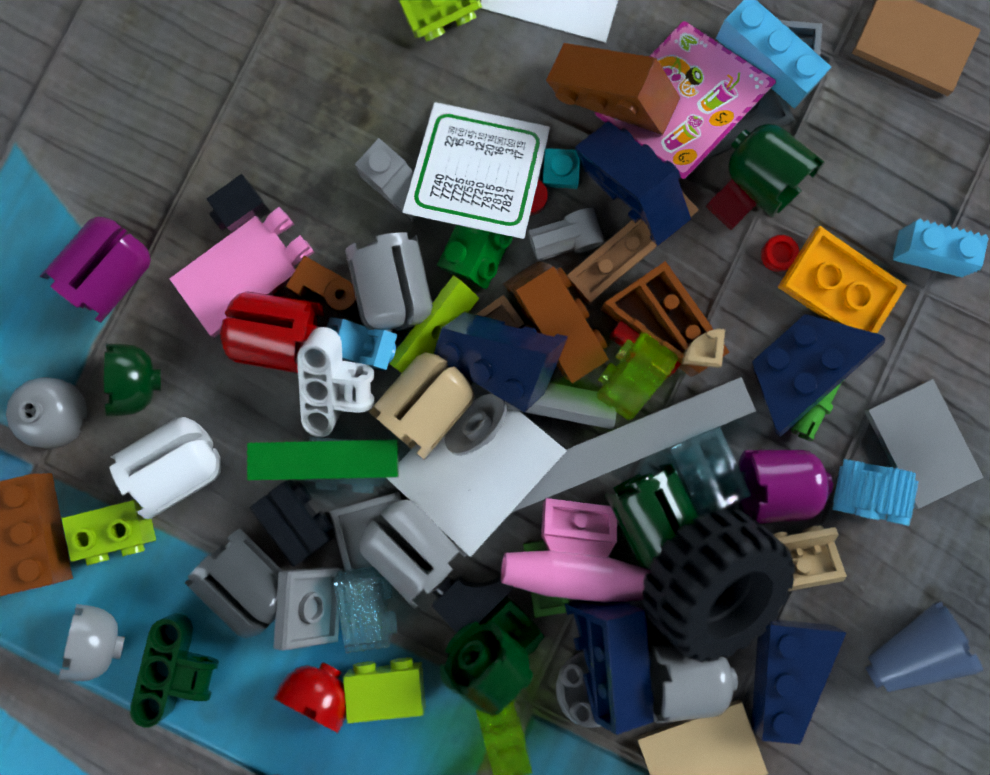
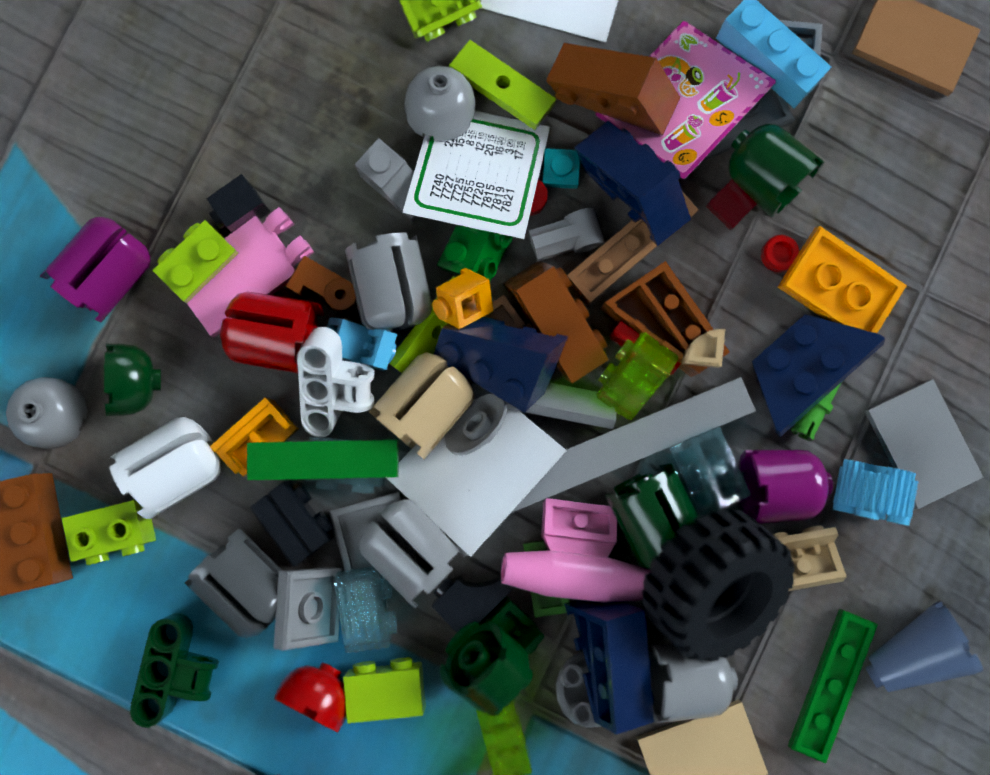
(90, 644): light grey cylinder -> none
(194, 260): none -> lime bracket
(261, 424): none -> light orange hinge
(439, 103): none -> light grey cylinder
(457, 301): none -> light orange brick
(520, 96): none -> lime tile
(790, 677): dark blue wedge -> none
(832, 685): none -> green tile
(940, 248): medium azure brick -> none

